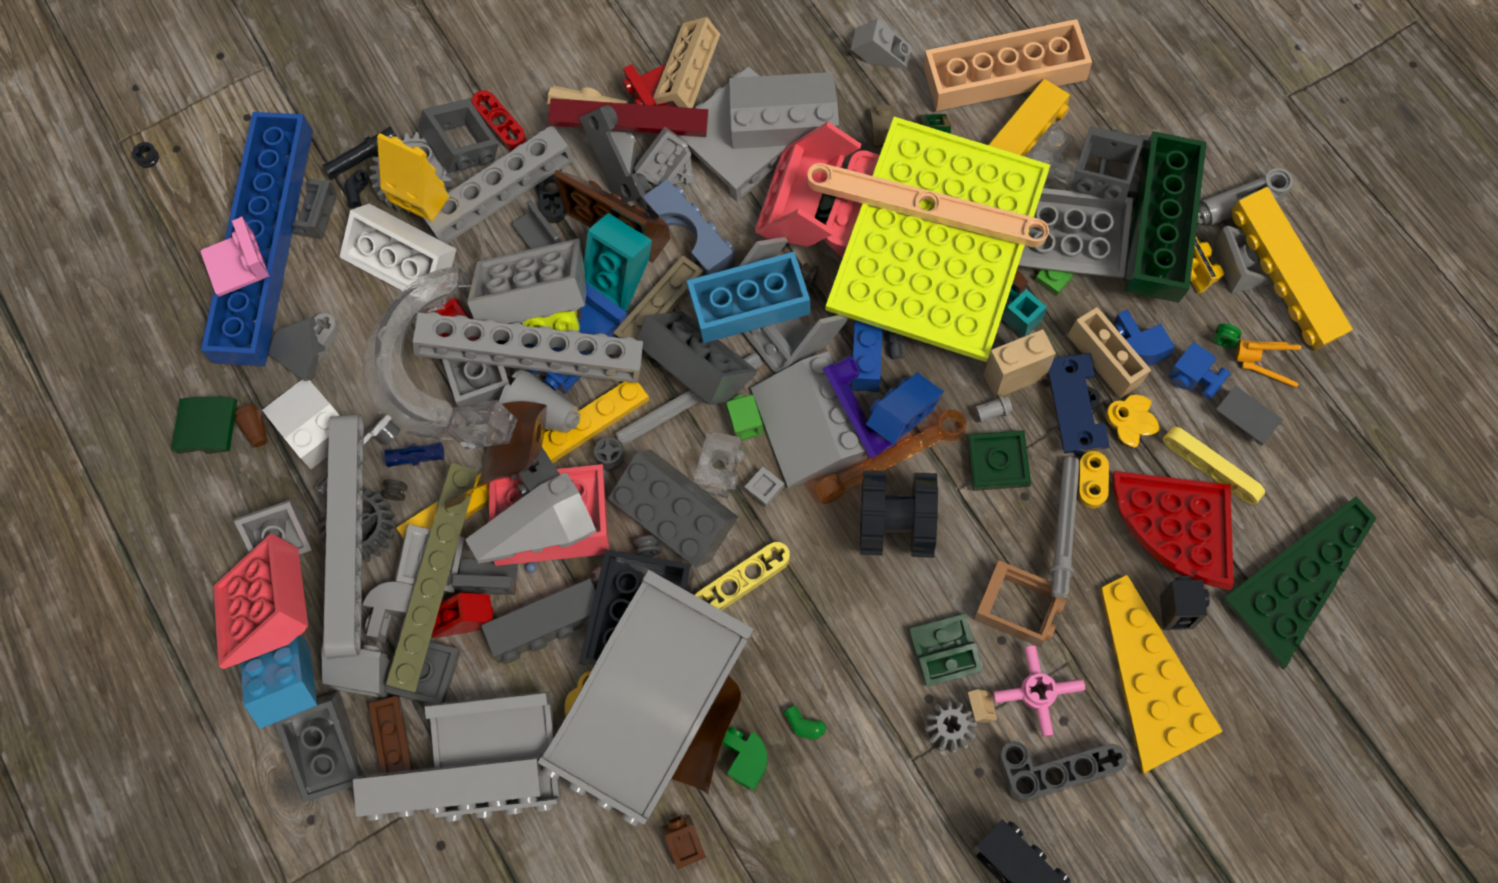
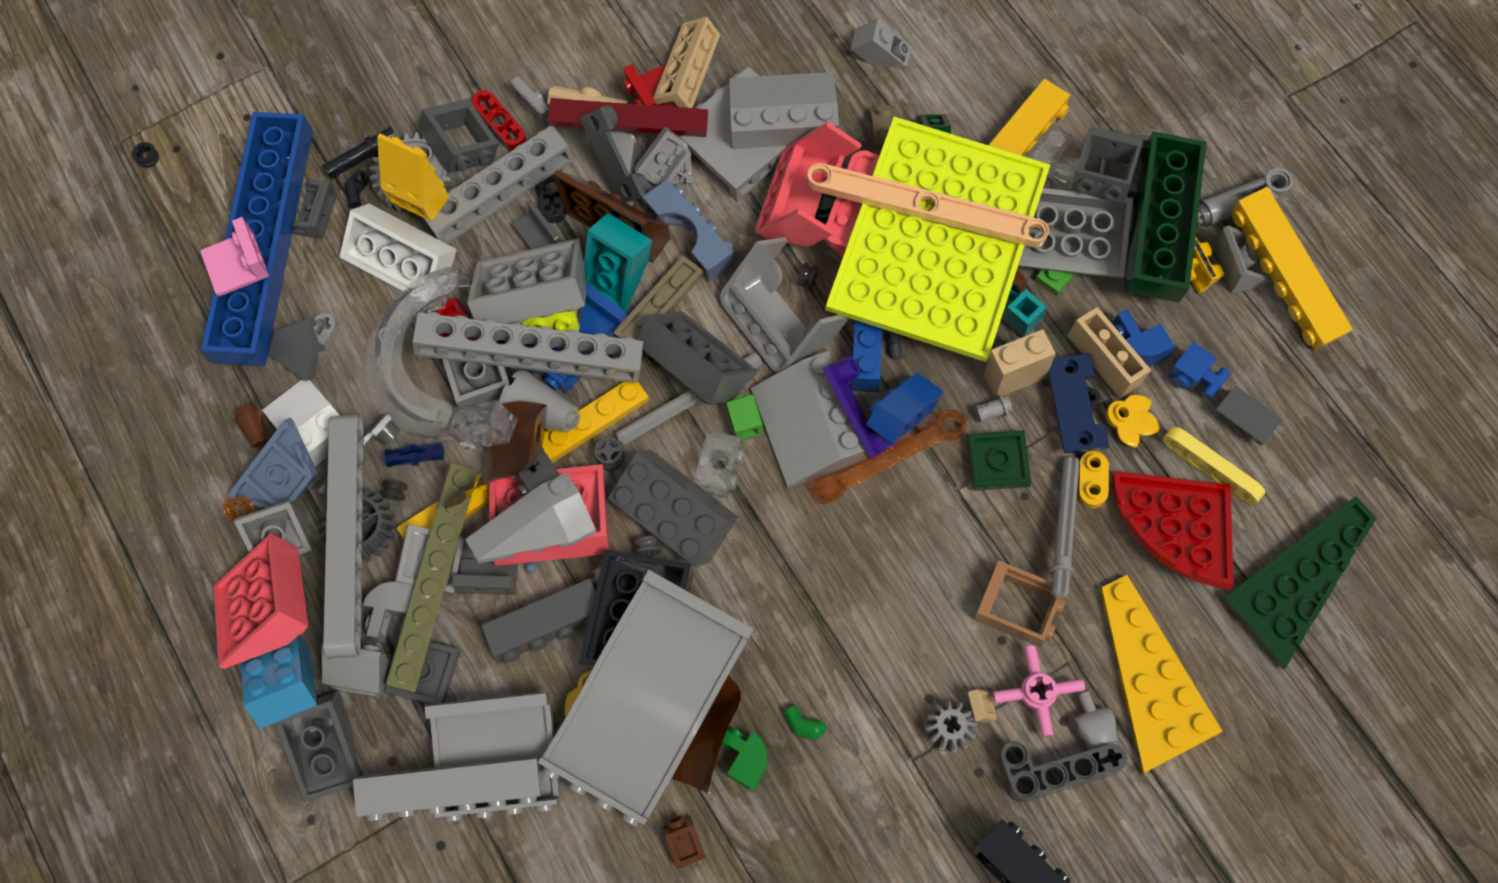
(204, 424): dark green slope -> none
(244, 503): none -> clear orange bush
(278, 471): none -> sand blue wing
(390, 735): reddish brown plate -> none
(462, 614): red slope -> none
(531, 100): none -> light grey plate
(738, 575): light yellow beam -> none
(749, 297): dark azure brick -> none
(764, 486): light grey plate -> none
(899, 514): black piece -> none
(945, 649): dark green slope -> none
(1006, 64): light nougat brick -> none
(1095, 725): none -> light grey piece
(1184, 603): black brick -> none
(1227, 335): green bush -> none
(1251, 351): light orange plant -> none

